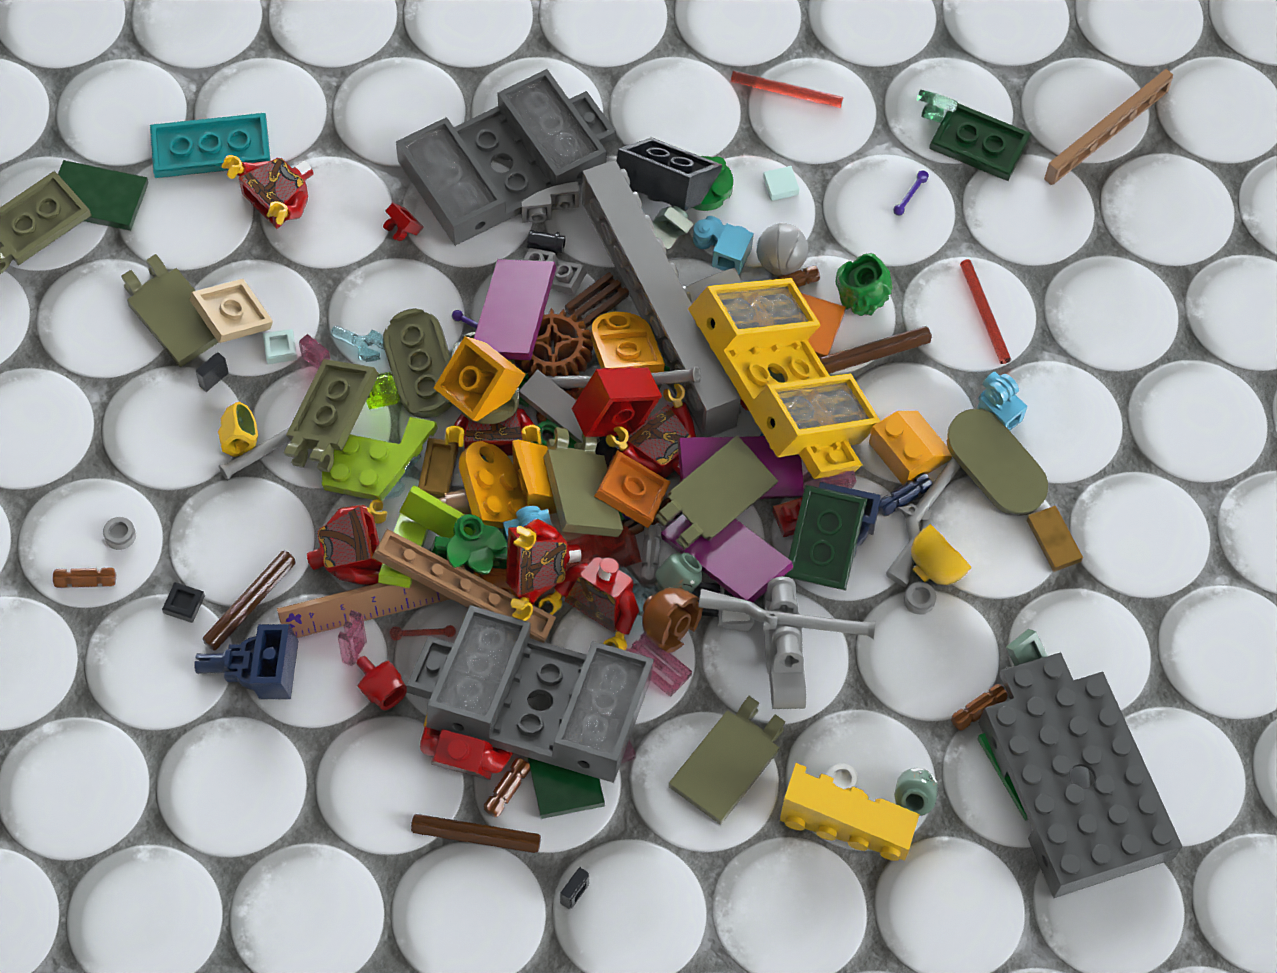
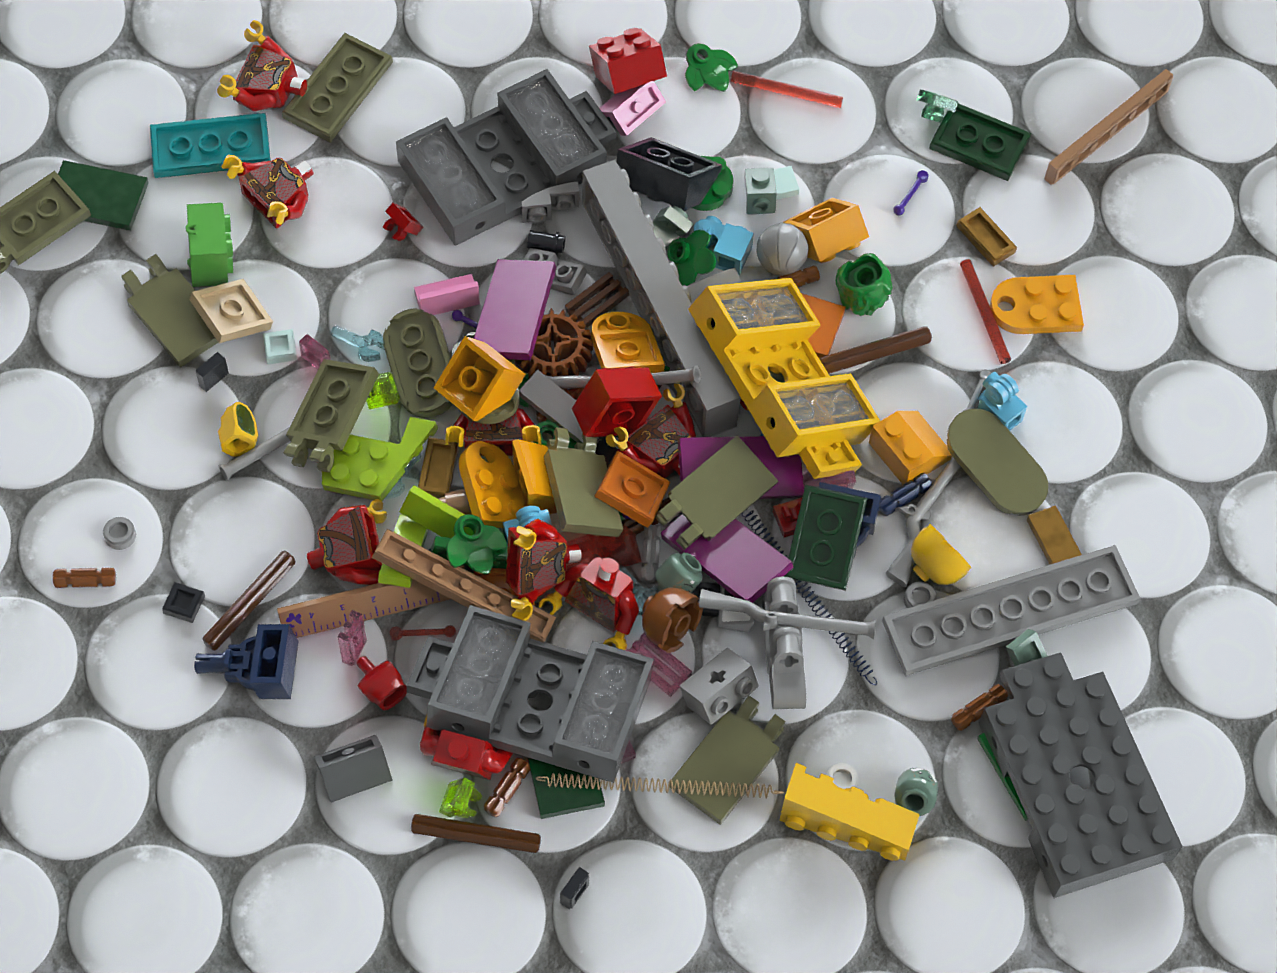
(209, 244): none -> bright green brick
(265, 77): none -> torso
(337, 87): none -> olive tile
(353, 768): none -> dark grey panel
(448, 295): none -> bright pink panel
(457, 798): none -> clear neon green tile
(627, 60): none -> red brick
(633, 107): none -> bright pink panel
(661, 789): none -> tan piece
(692, 256): none -> green plate
(711, 70): none -> green plate
(719, 686): none -> light grey brick
(760, 191): none -> sand green bracket
(804, 584): none -> dark blue piece
(831, 228): none -> light orange slope
(982, 376): none -> light grey hinge
(986, 236): none -> pearl gold tile
(1006, 608): none -> light grey plate
(1038, 305): none -> light orange plate

